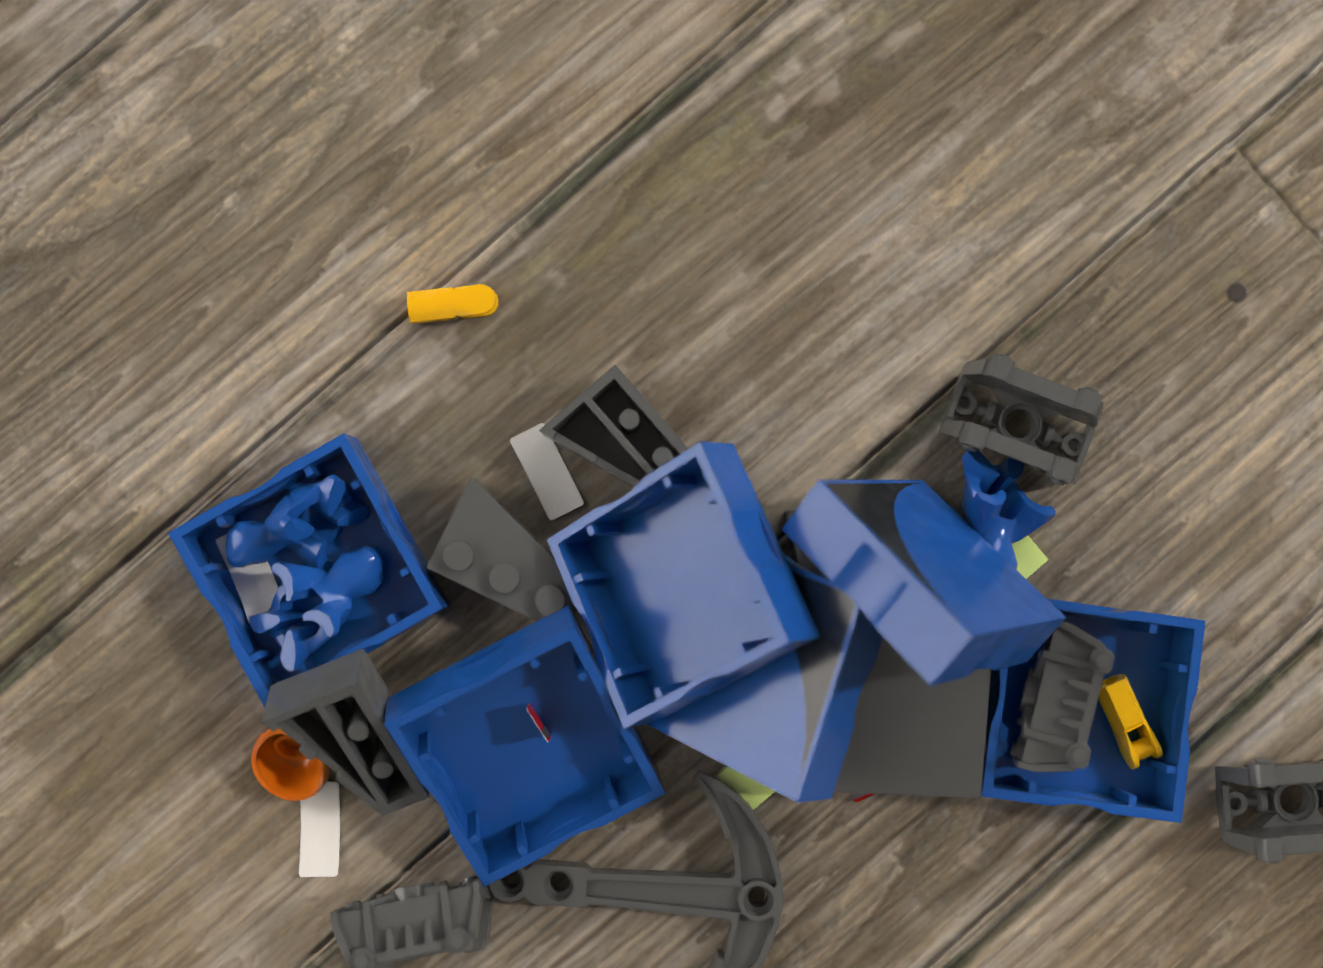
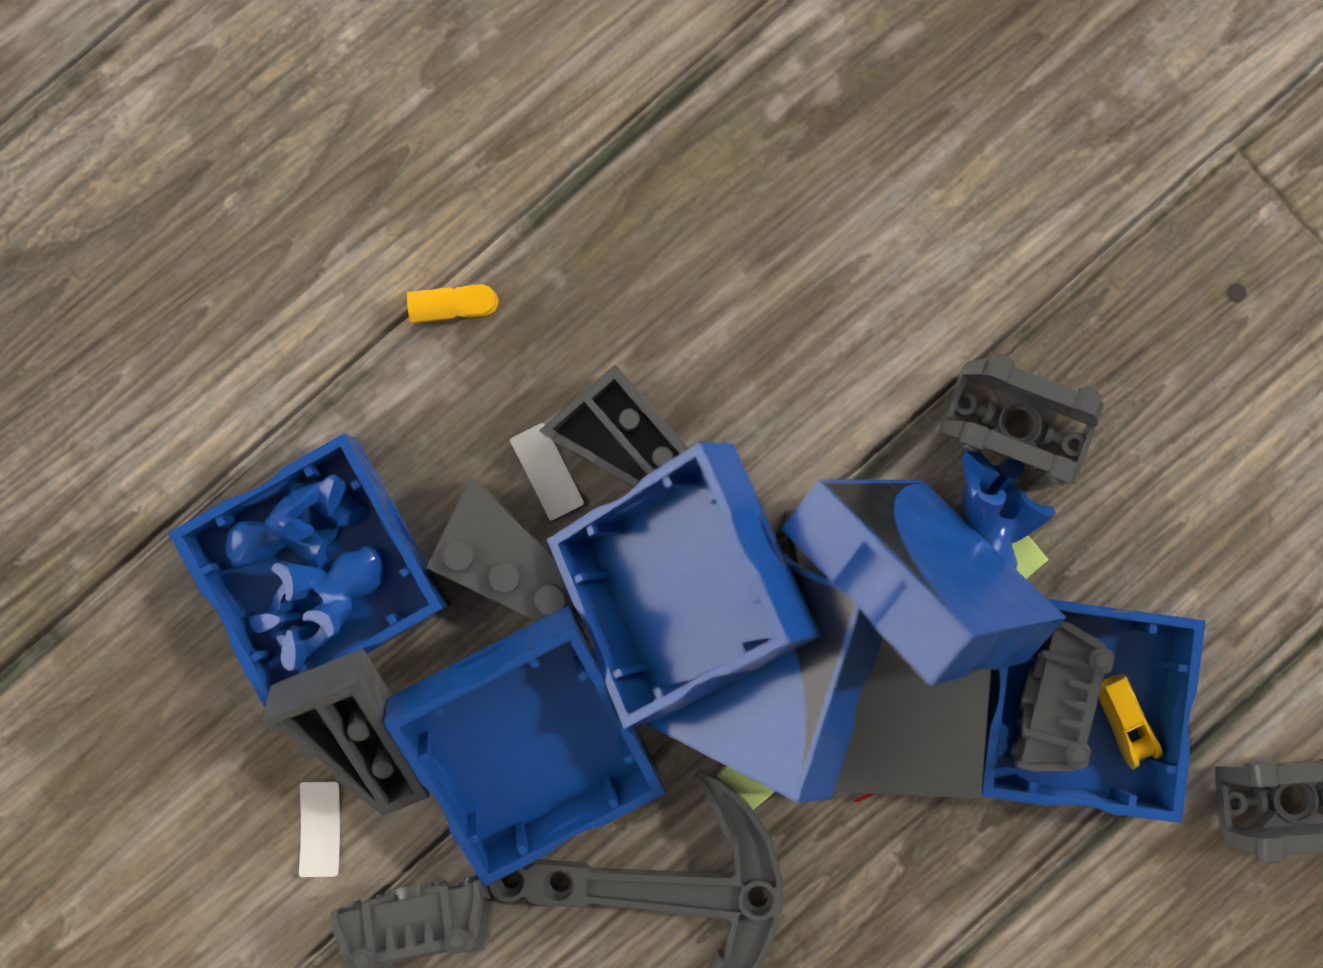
(253, 583): white sticker -> none
(285, 769): orange piece -> none
(538, 722): red sticker -> none

